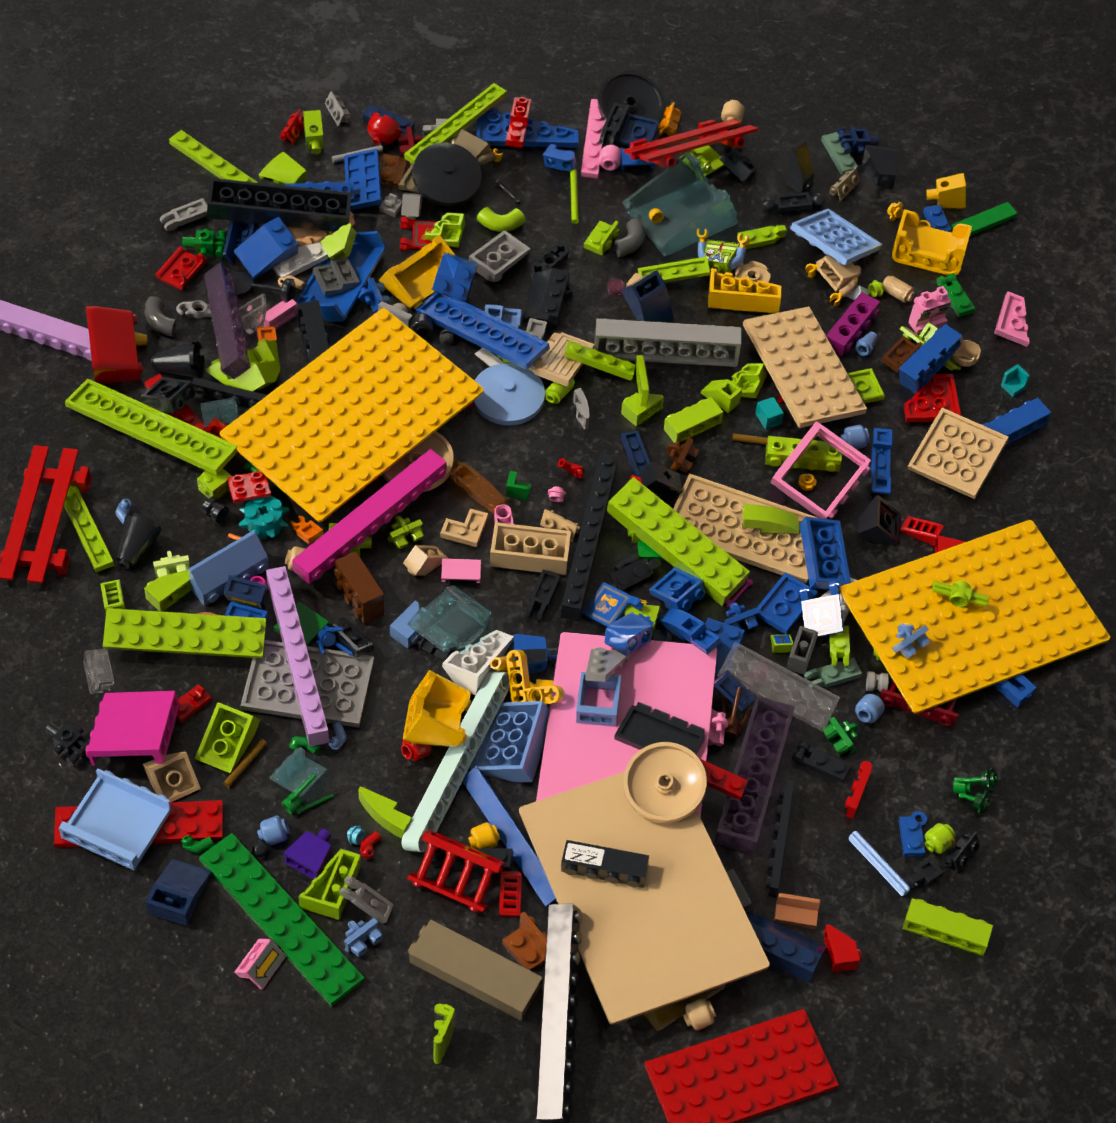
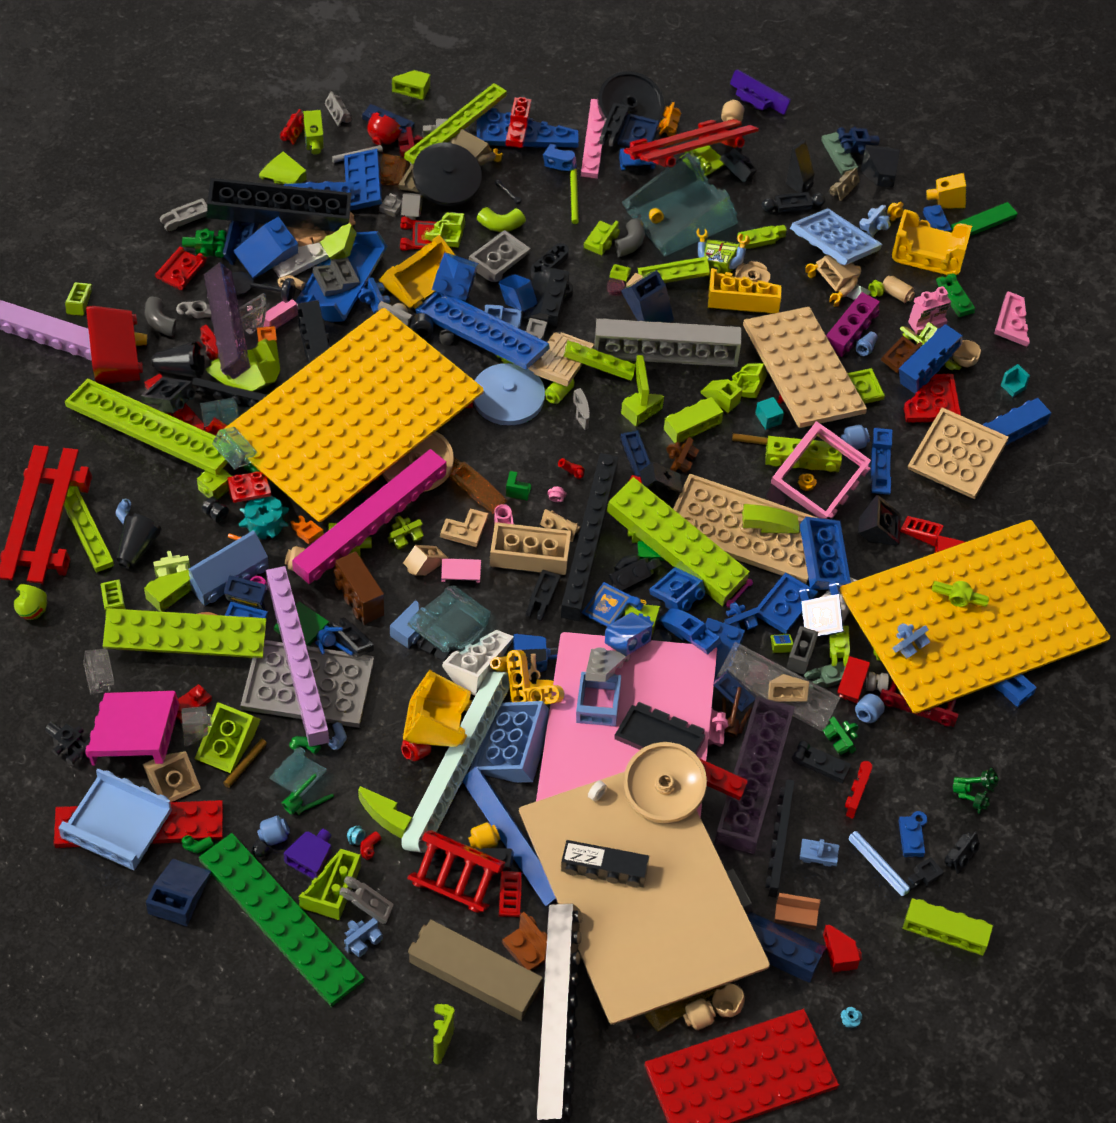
(31, 602): none -> lime helmet
(77, 300): none -> lime slope
(195, 724): none -> clear slope
(207, 158): lime plate -> none
(209, 340): none -> red slope
(233, 447): none -> clear light blue hinge
(261, 962): panel -> none
(412, 84): none -> lime slope
(488, 357): white sticker -> none
(518, 289): none -> blue piece
(533, 667): none -> tan hand
(597, 790): none -> white tile
(610, 157): bright pink head -> none
(620, 272): none -> lime tile
(728, 1001): none -> tan hair
(758, 93): none -> dark purple bracket
(788, 689): none -> tan slope
(819, 852): none -> medium blue hips
(851, 1022): none -> medium azure plate
(853, 679): none -> red hinge
(877, 221): none -> medium blue hips
(939, 838): lime head -> none

